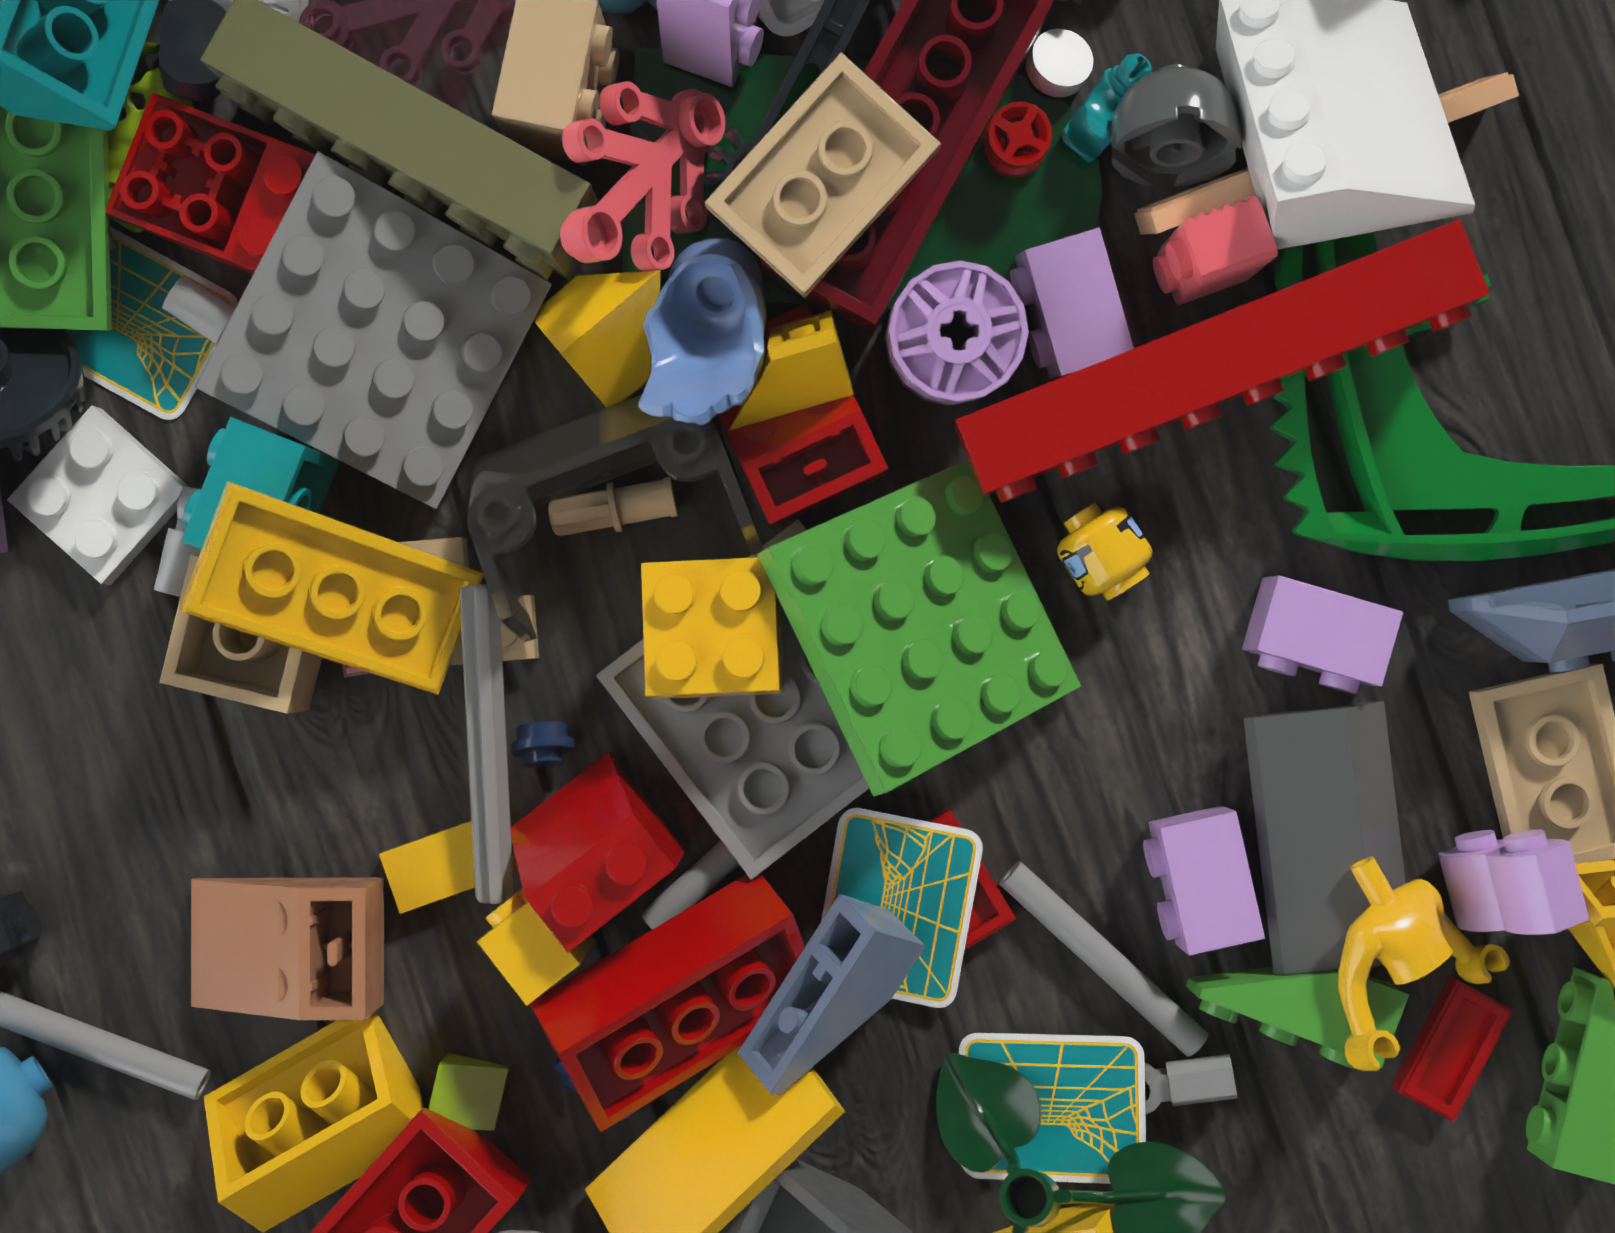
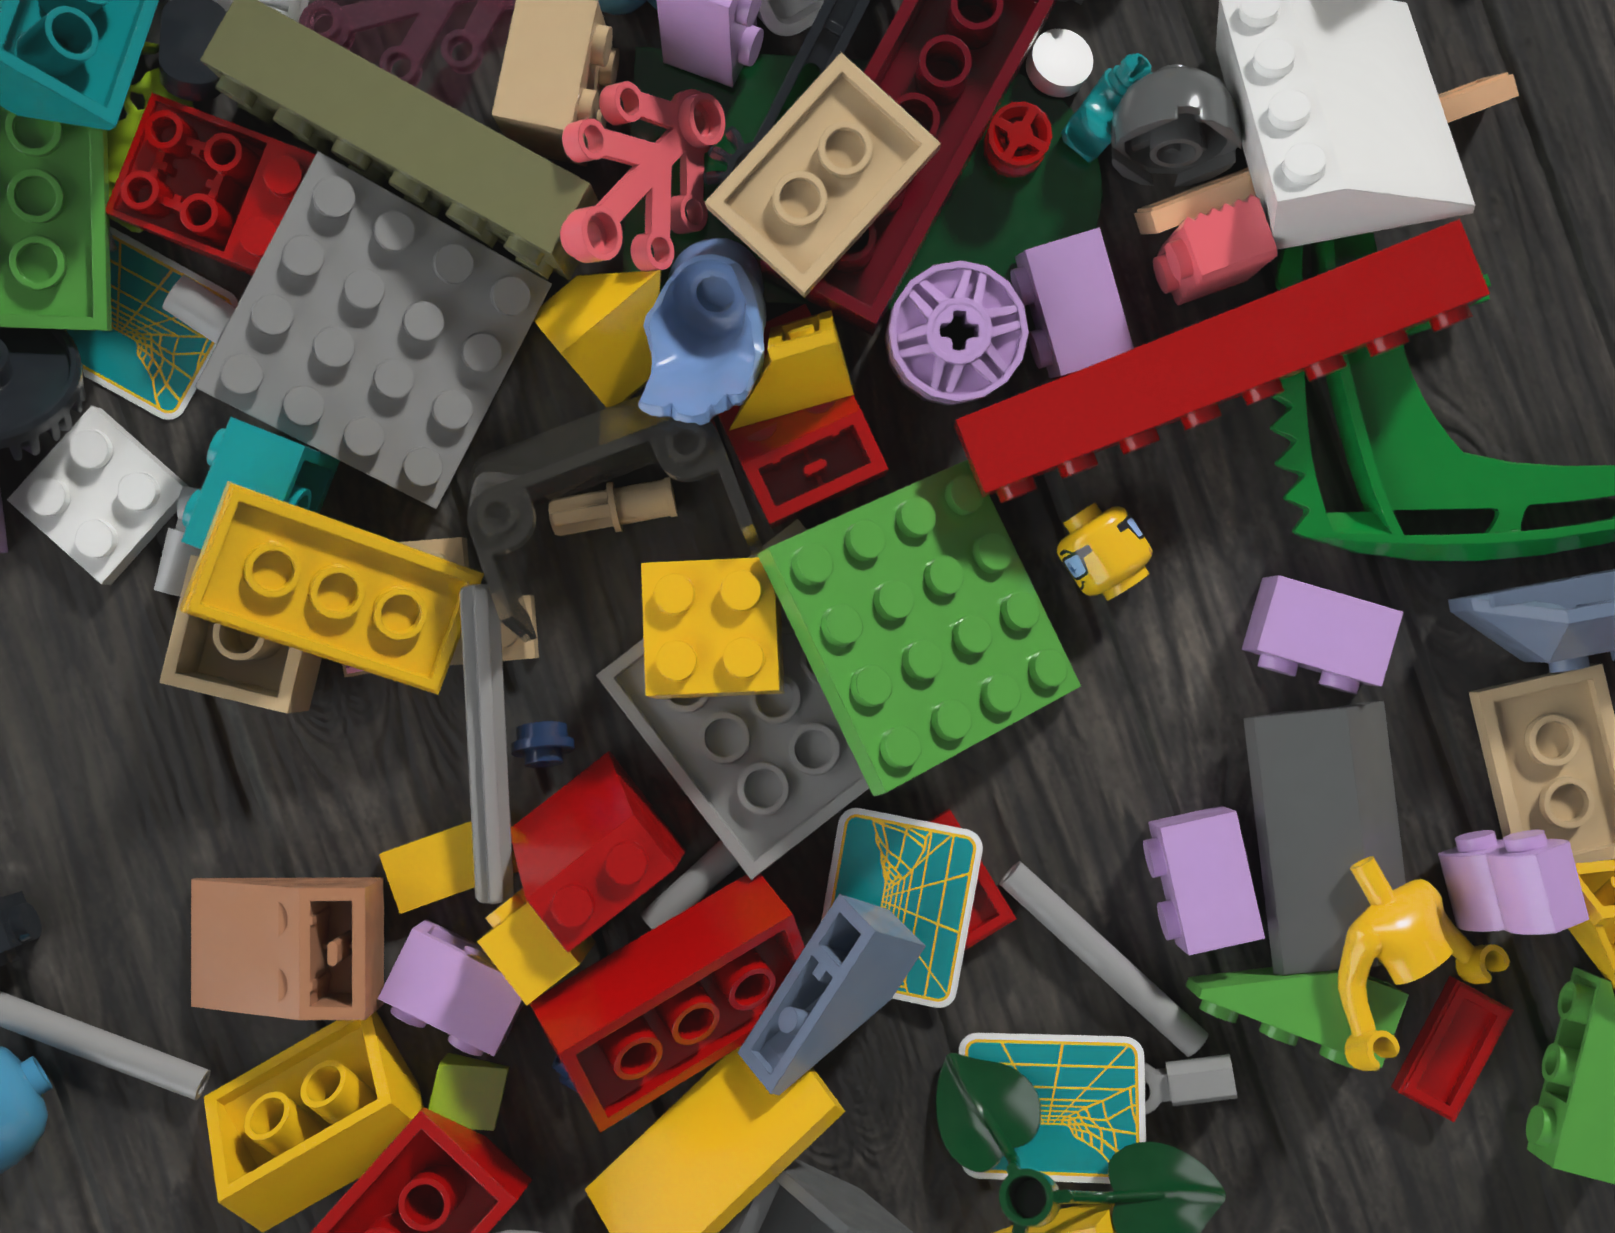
(453, 988): none -> lavender brick

